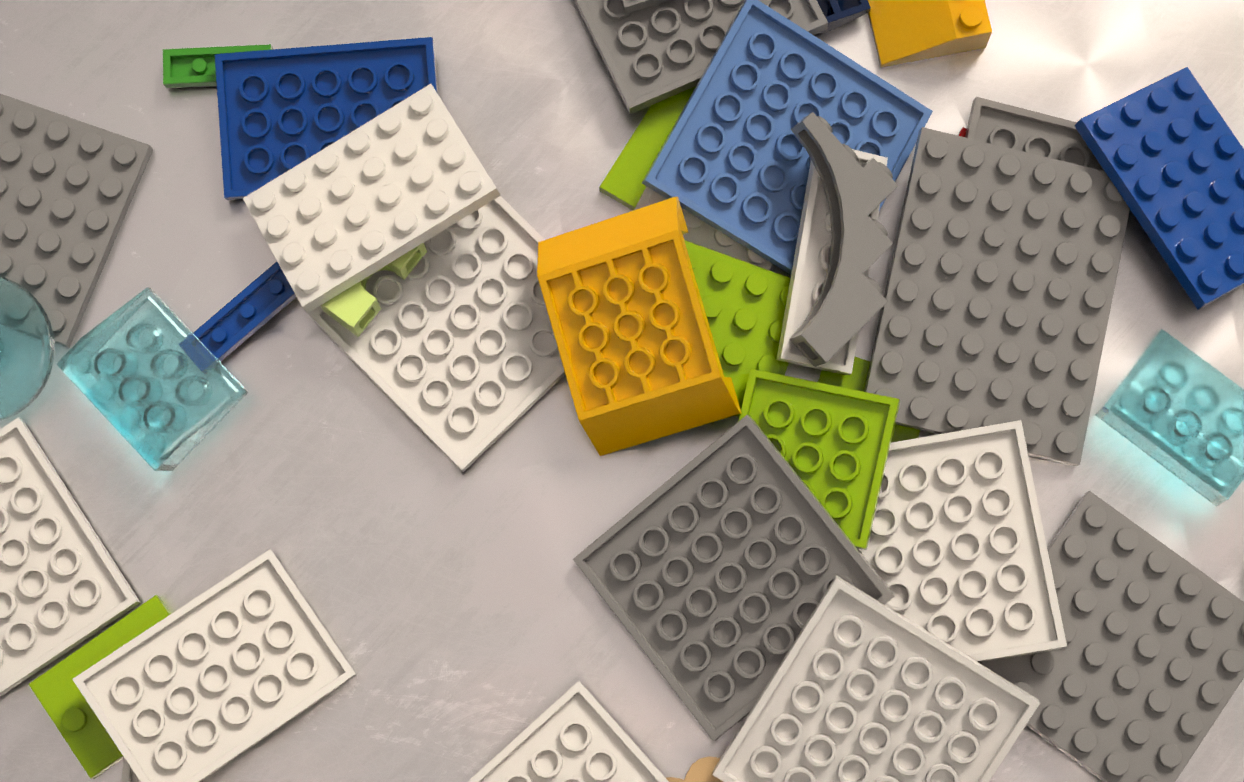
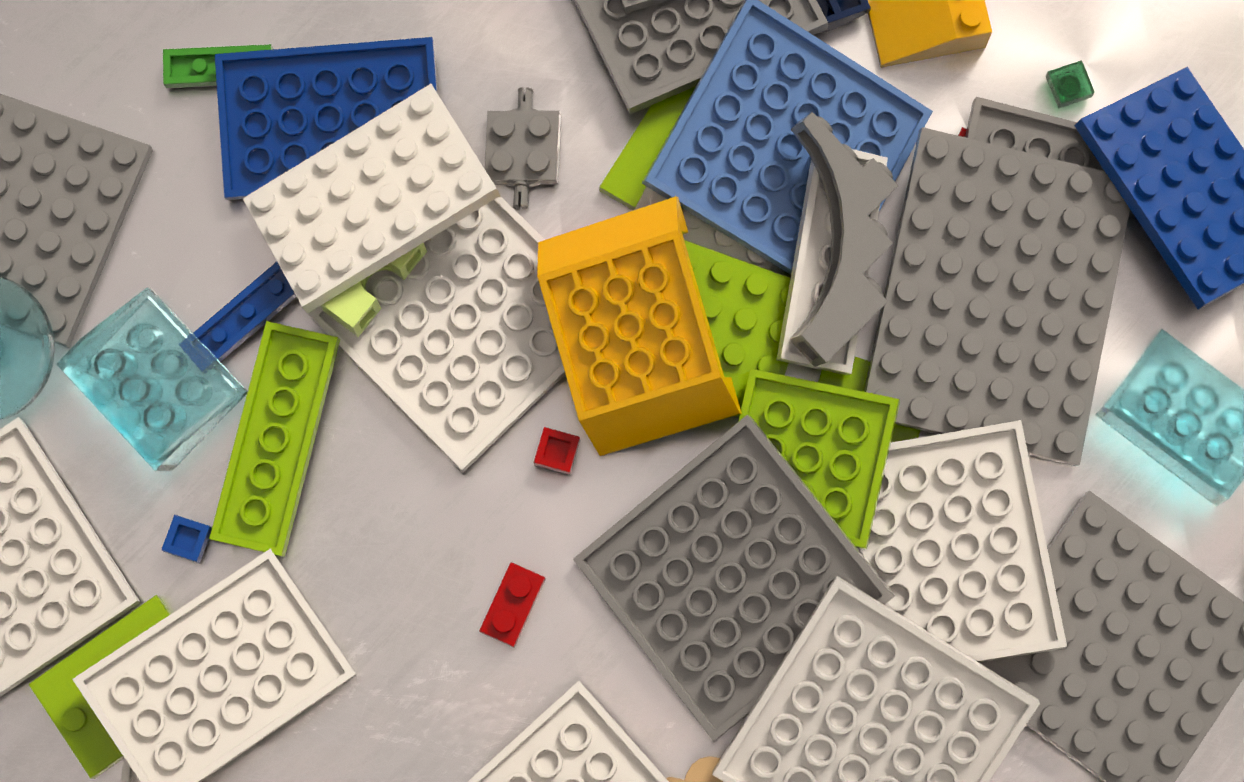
(186, 539): none -> blue plate
(275, 438): none -> lime plate
(512, 604): none -> red plate
(523, 147): none -> light grey plate
(557, 450): none -> red plate
(1070, 84): none -> clear green plate

